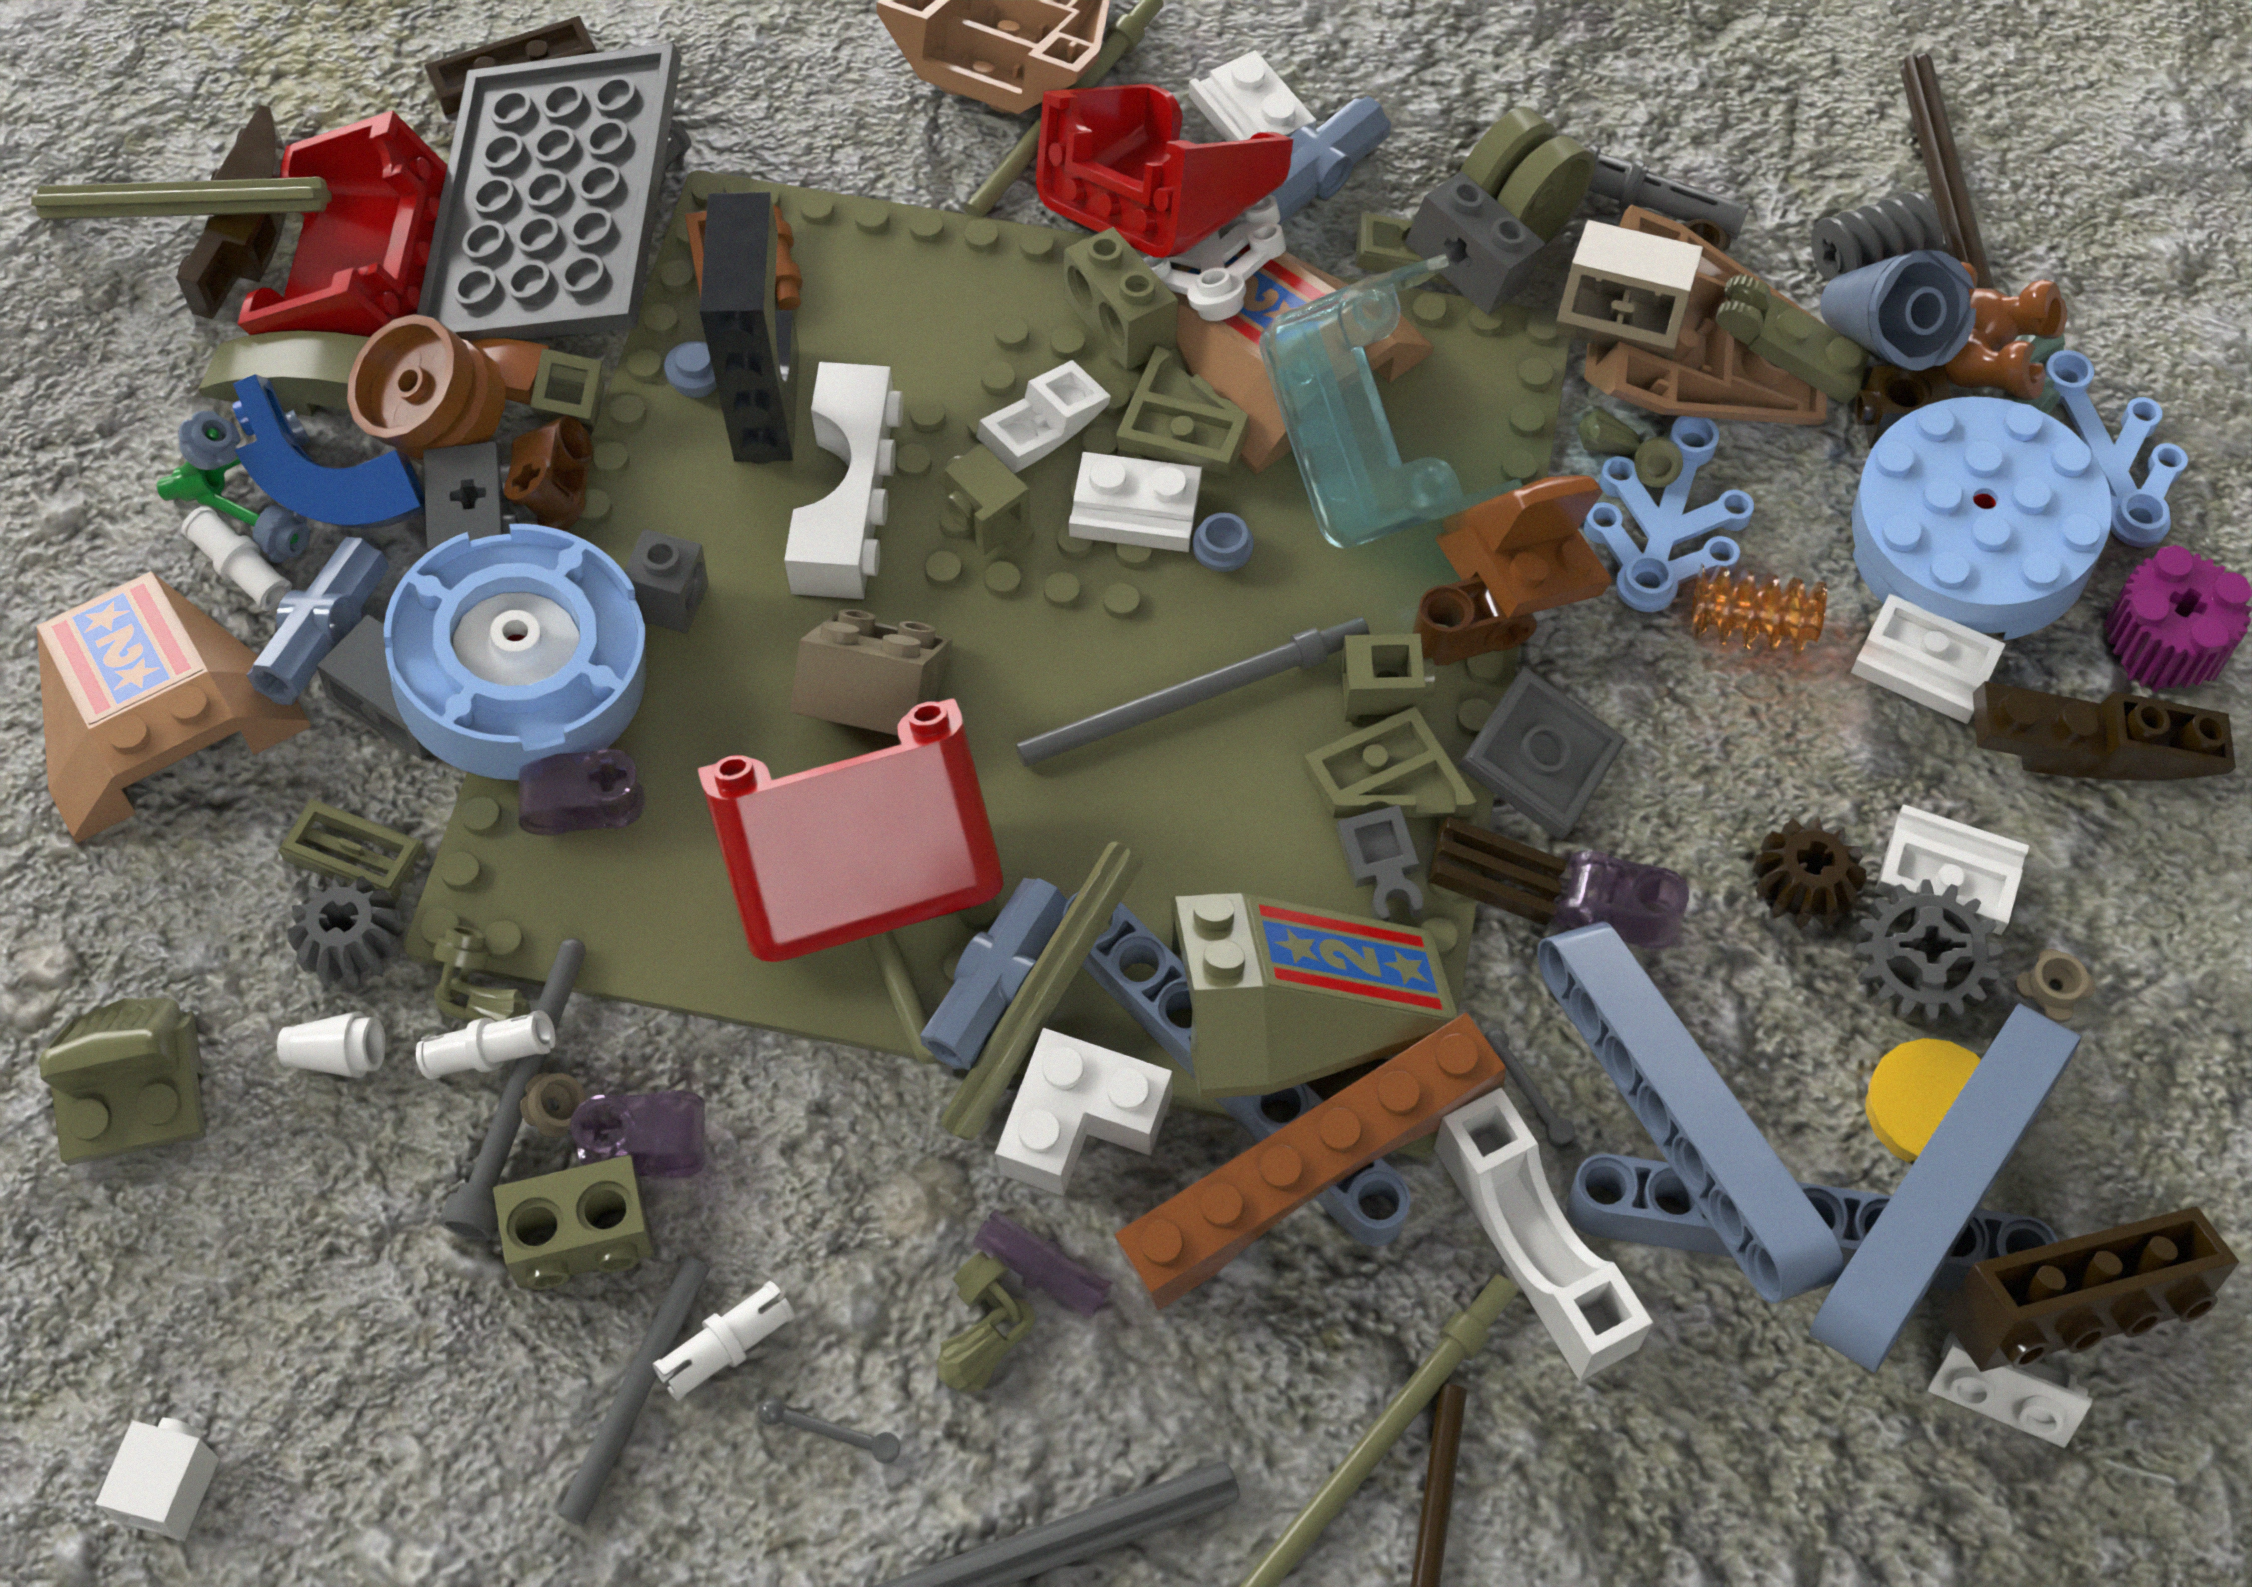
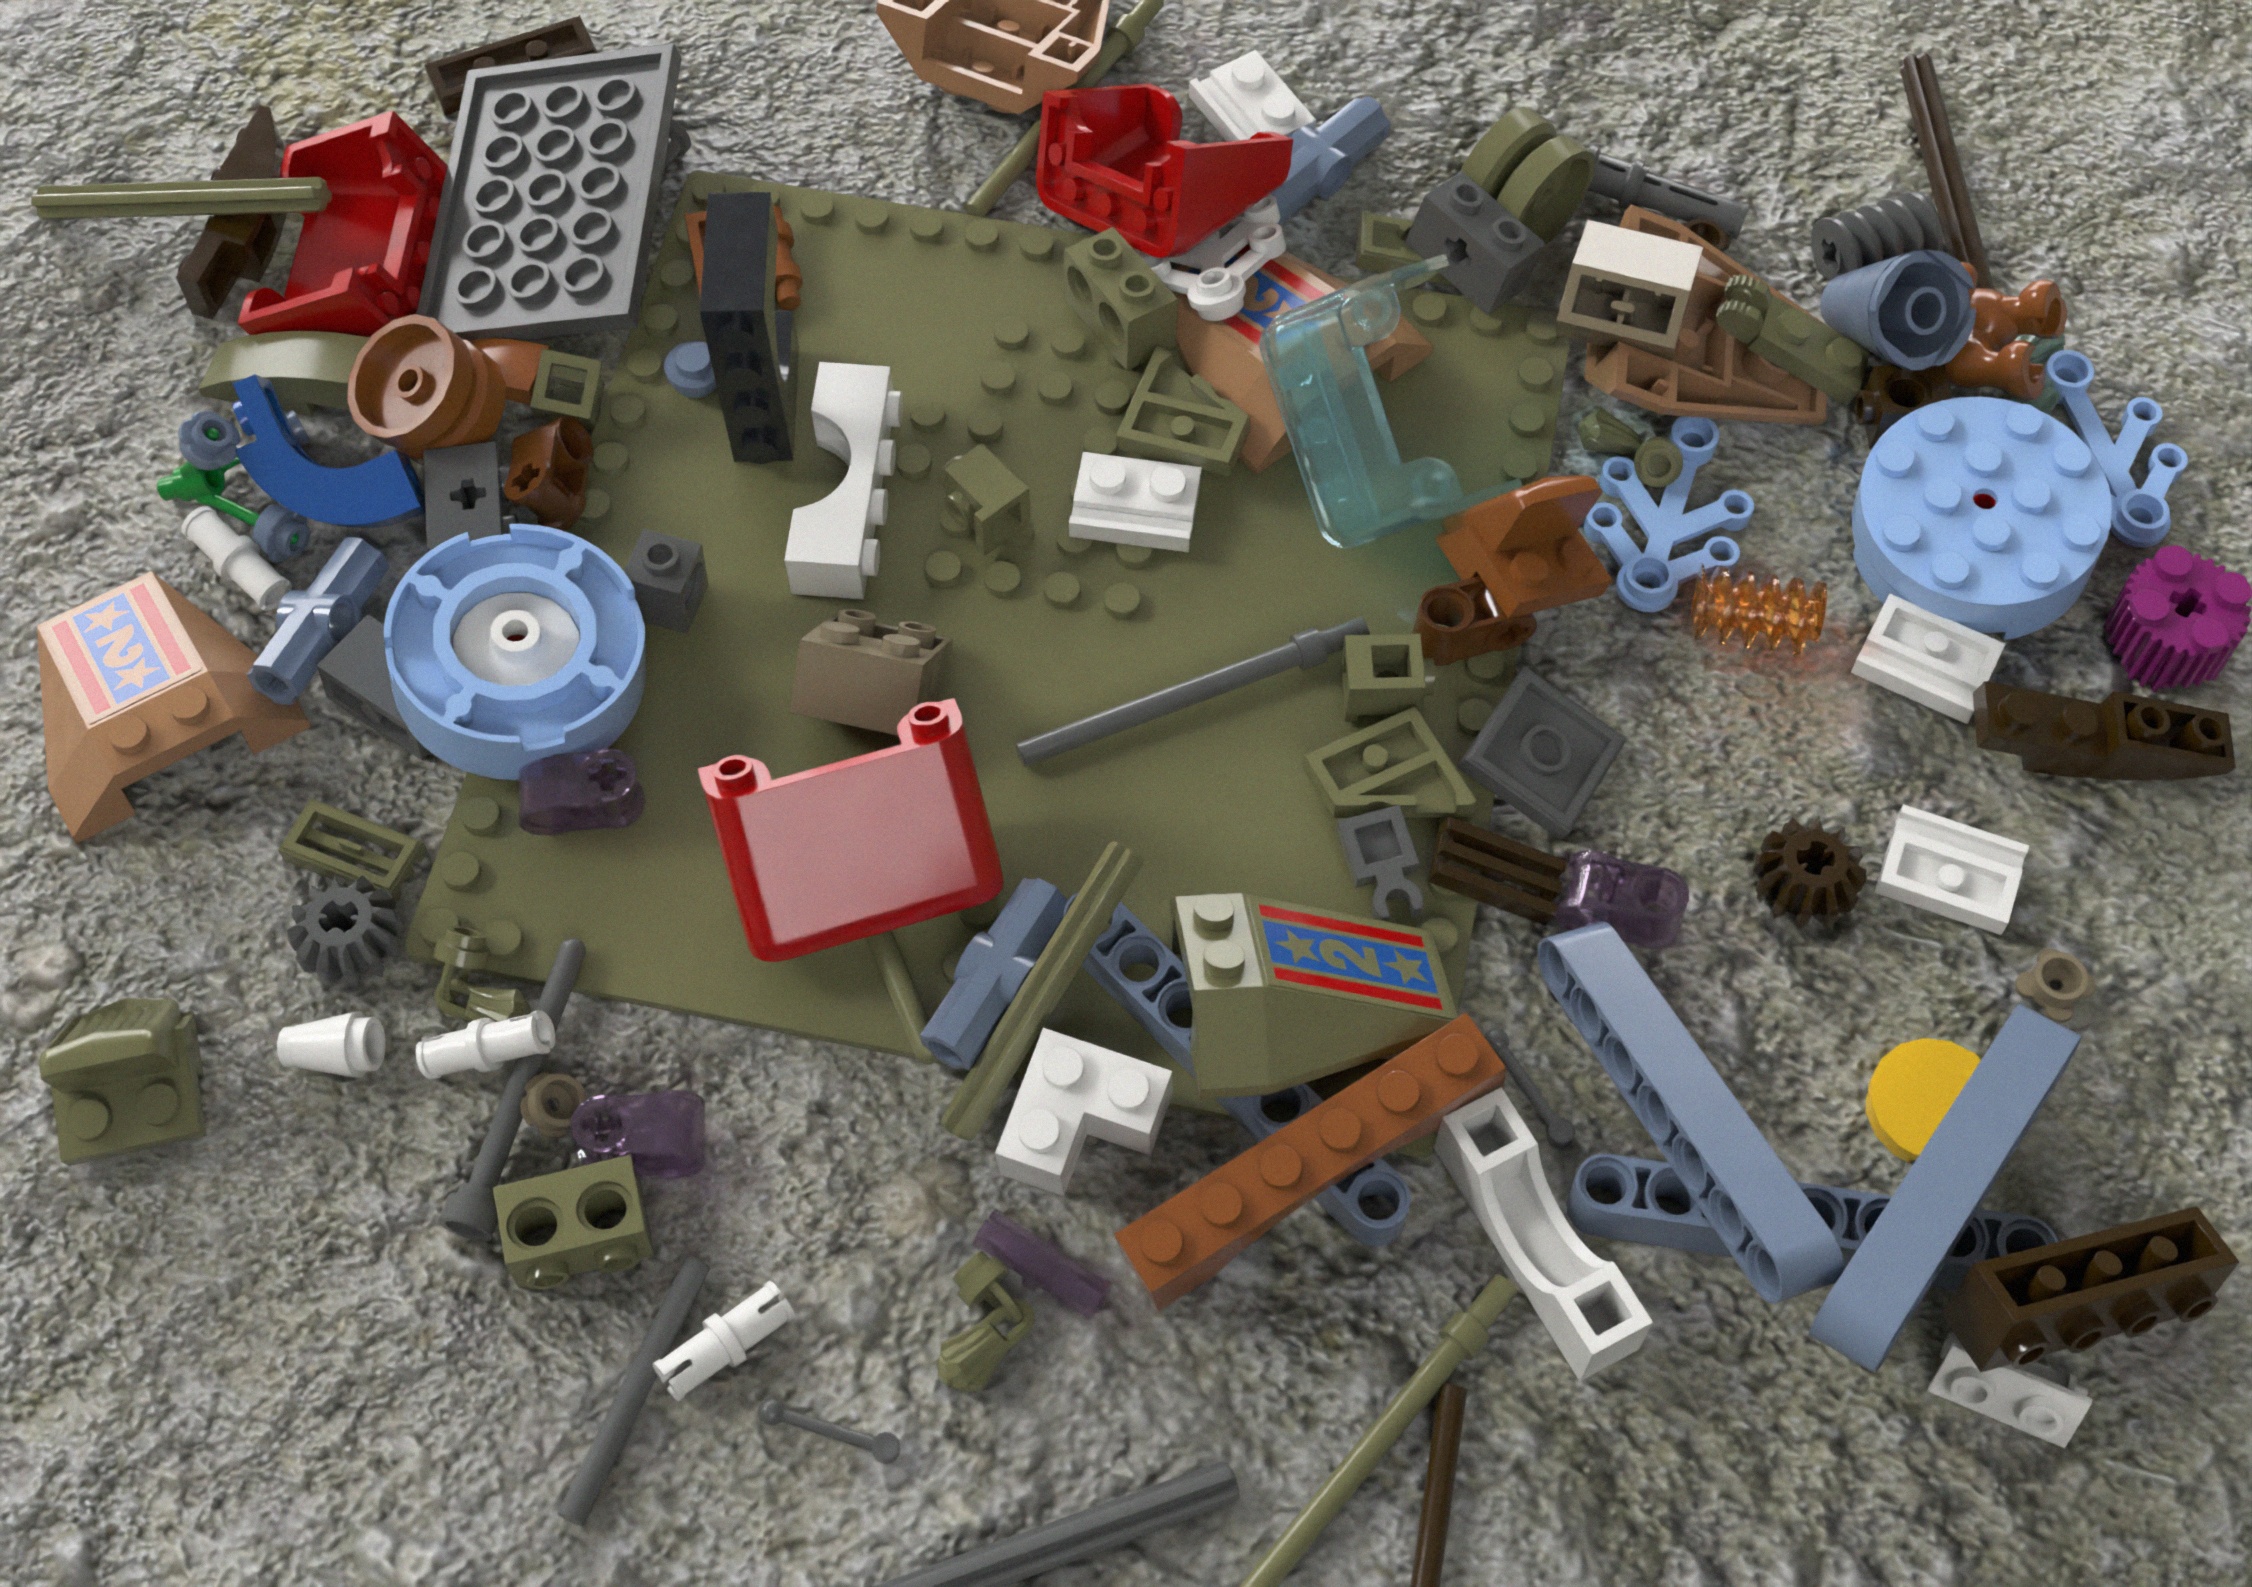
(158, 1478): white brick -> none
(1047, 417): white slope -> none
(1223, 542): sand blue plate -> none
(1927, 979): dark grey gear -> none

